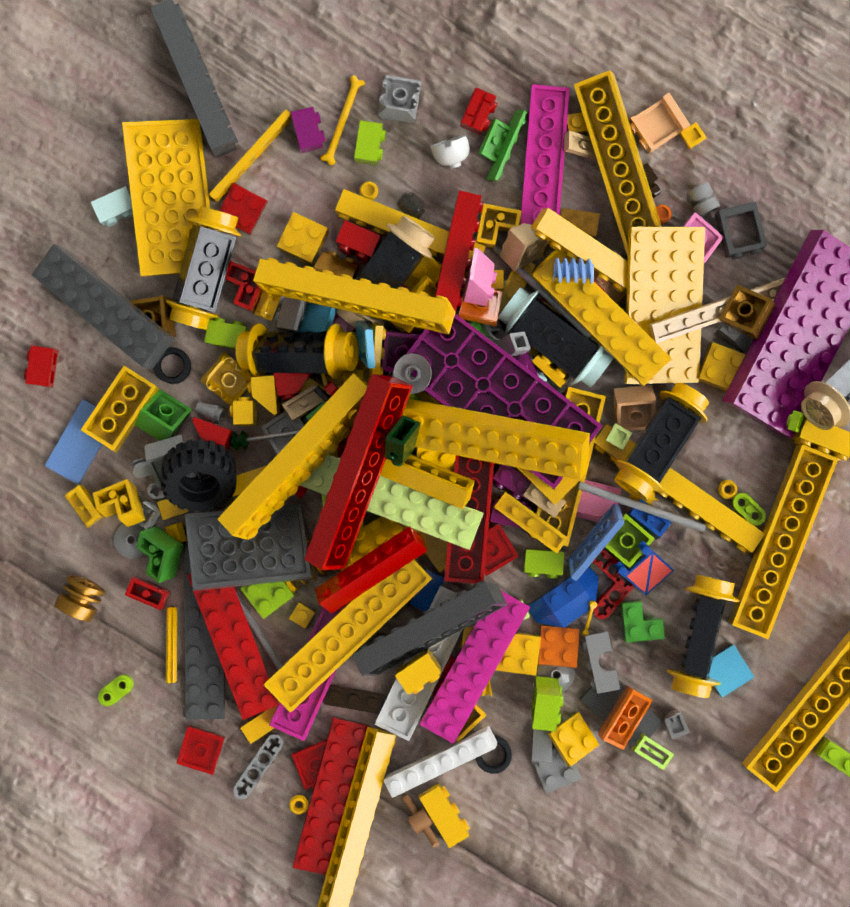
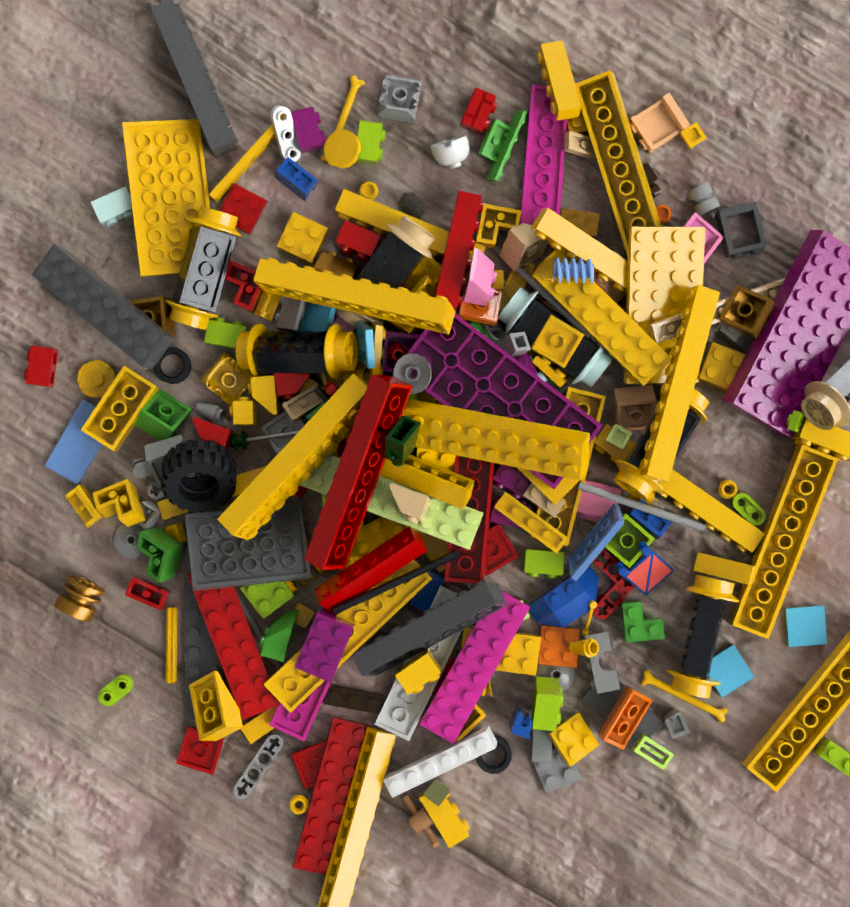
(95, 378): none -> yellow tile
(214, 708): none -> yellow slope
(279, 636): none -> bright green slope
(282, 126): none -> white plate
(296, 178): none -> blue hinge
(324, 645): none -> magenta brick
(342, 148): none -> yellow tile
(393, 348): none -> red cone
(395, 582): none -> black piece
(411, 503): none -> tan slope
(436, 792): none -> olive tile
(520, 725): none -> blue hinge
(557, 341): none -> yellow tile
(559, 80): none -> yellow brick
(586, 647): none -> yellow cone
(679, 383): none -> yellow brick
(718, 713): none -> yellow piece
(724, 568): none -> yellow tile
(805, 626): none -> medium azure tile

